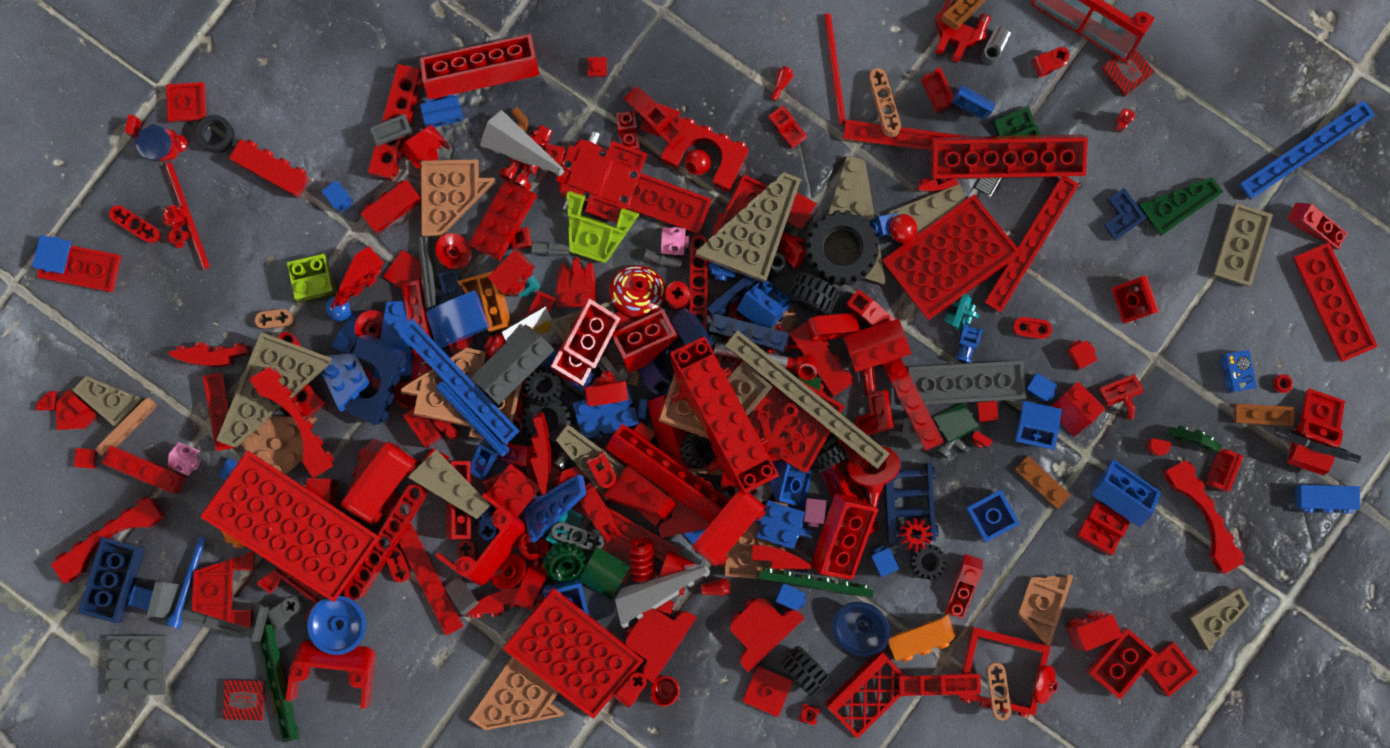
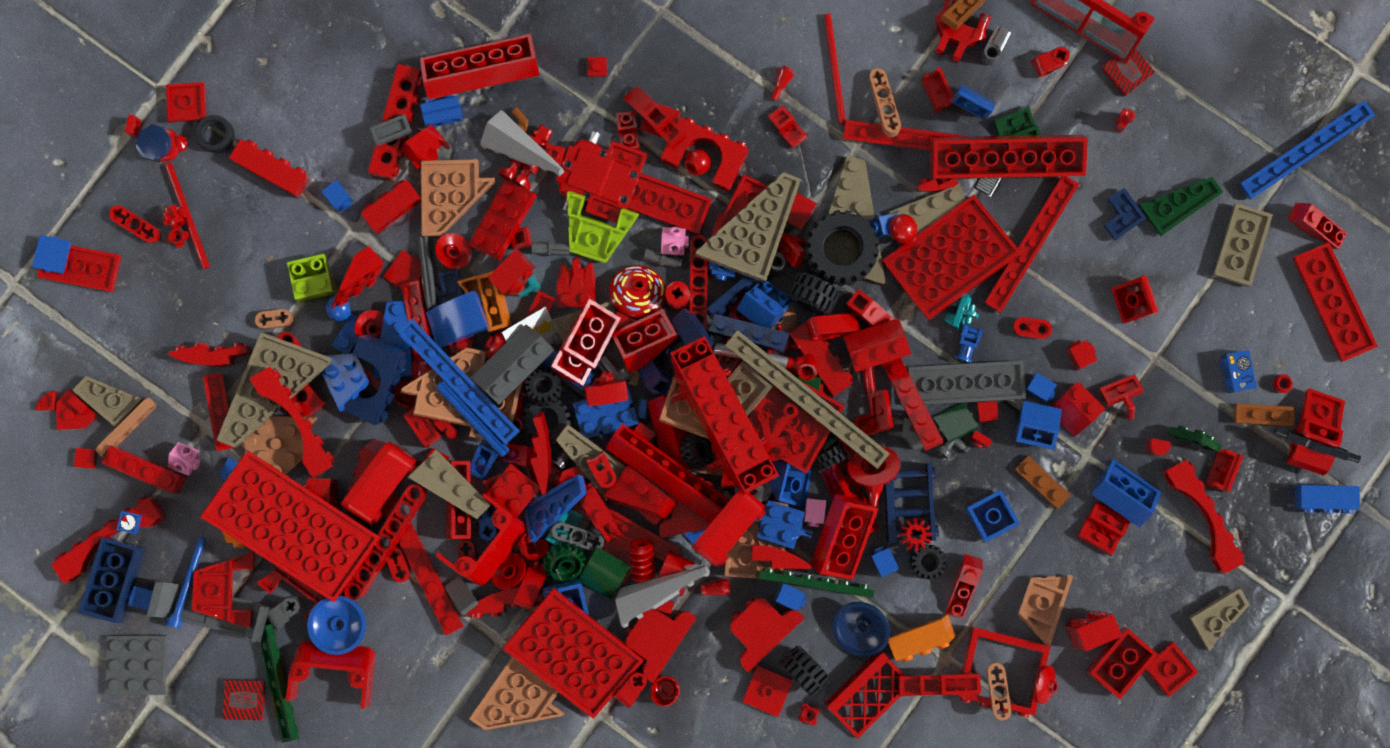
(129, 522): none -> tile

